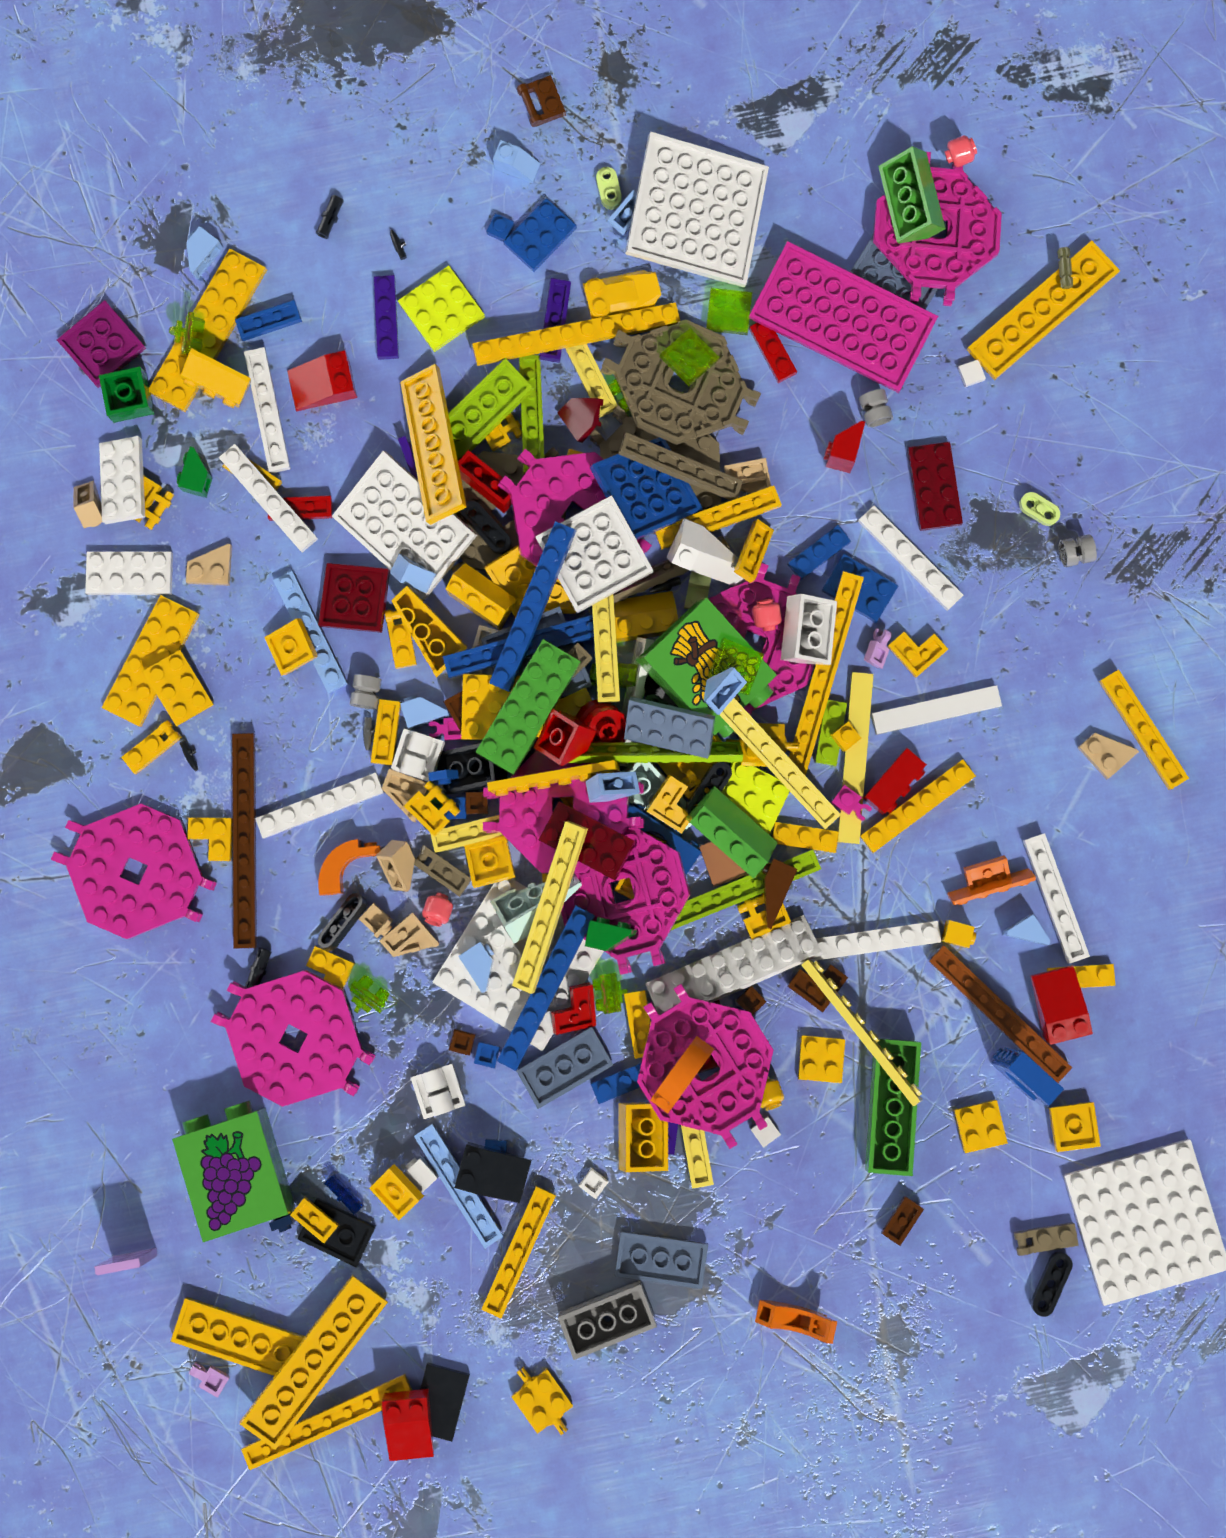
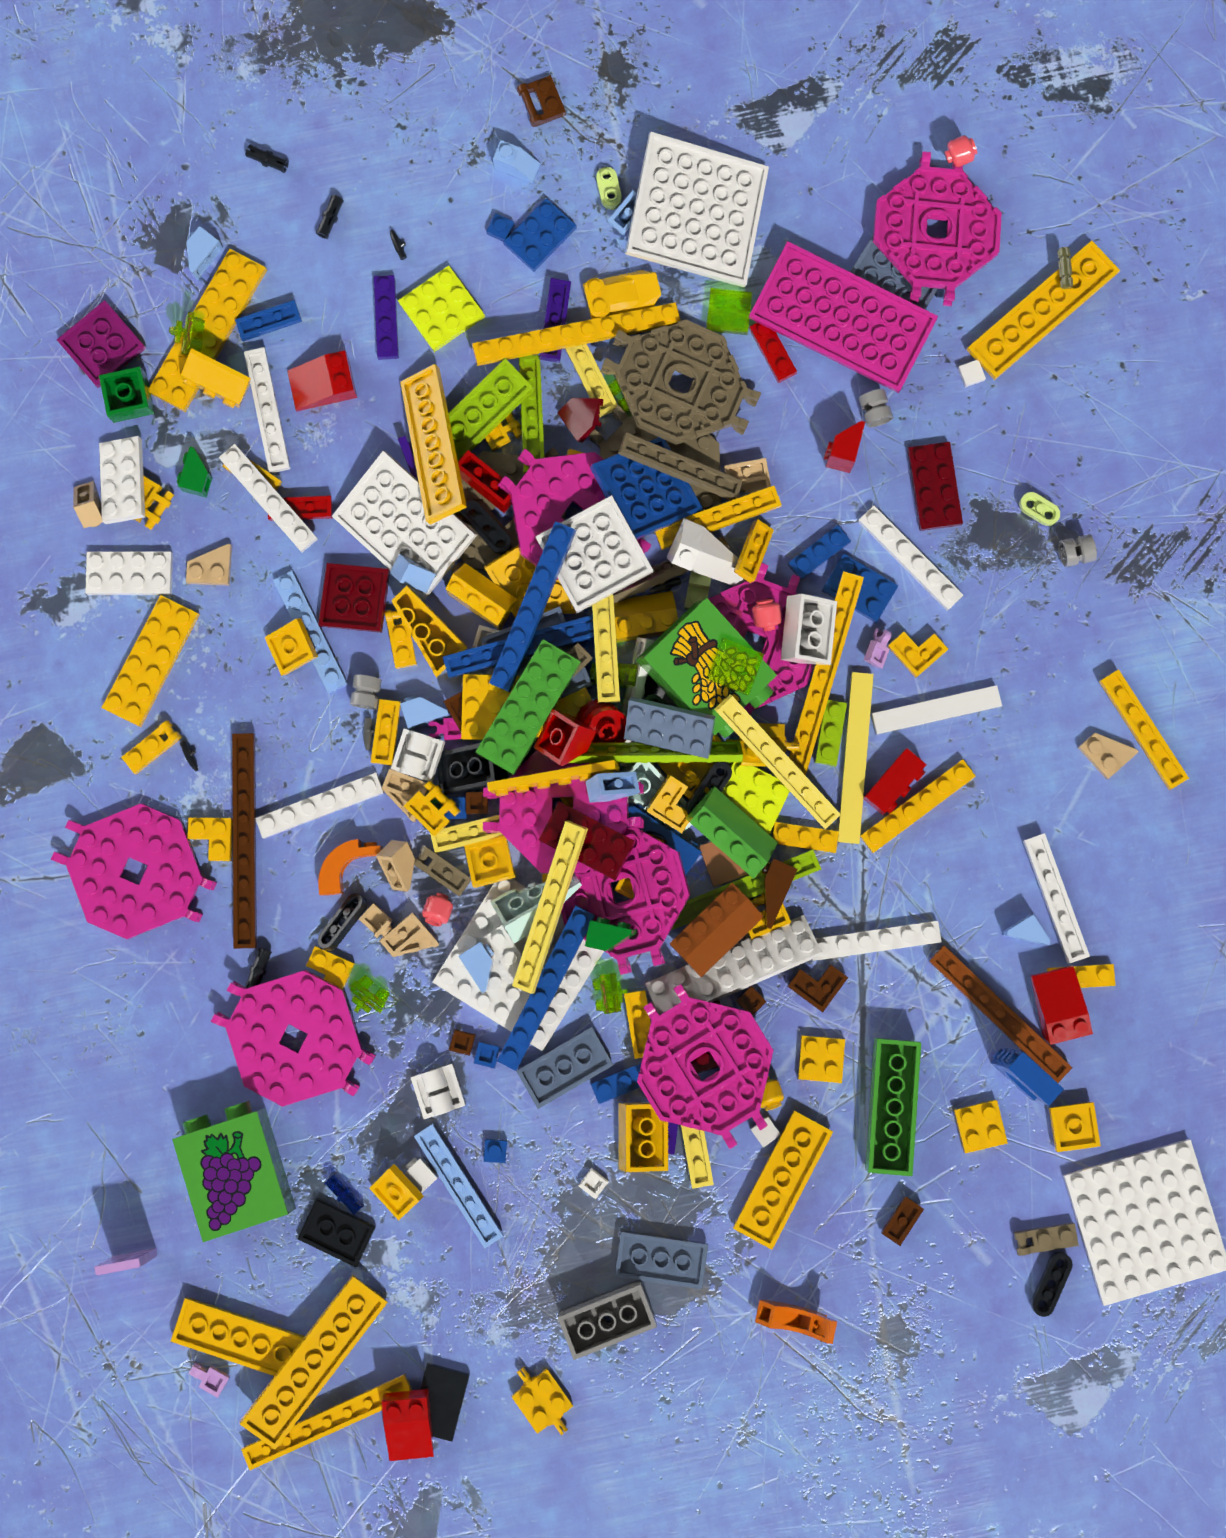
(178, 688): yellow plate -> none
(267, 158): none -> black pin
(282, 1223): dark blue plate -> none
(314, 1220): yellow plate -> none
(443, 776): blue plate -> none
(492, 1173): black slope -> none
(518, 1252): yellow plate -> none
(581, 1012): red plate -> none
(682, 1074): orange arch -> none
(689, 357): clear neon green plate -> none
(716, 930): none -> dark orange slope
(722, 689): light blue slope -> none
(782, 1179): none -> yellow plate
(845, 736): yellow plate -> none
(848, 801): dark pink plate -> none
(868, 1038): light yellow plate -> none
(911, 196): bright green slope -> none
(958, 934): yellow brick -> none
(989, 878): orange bracket -> none

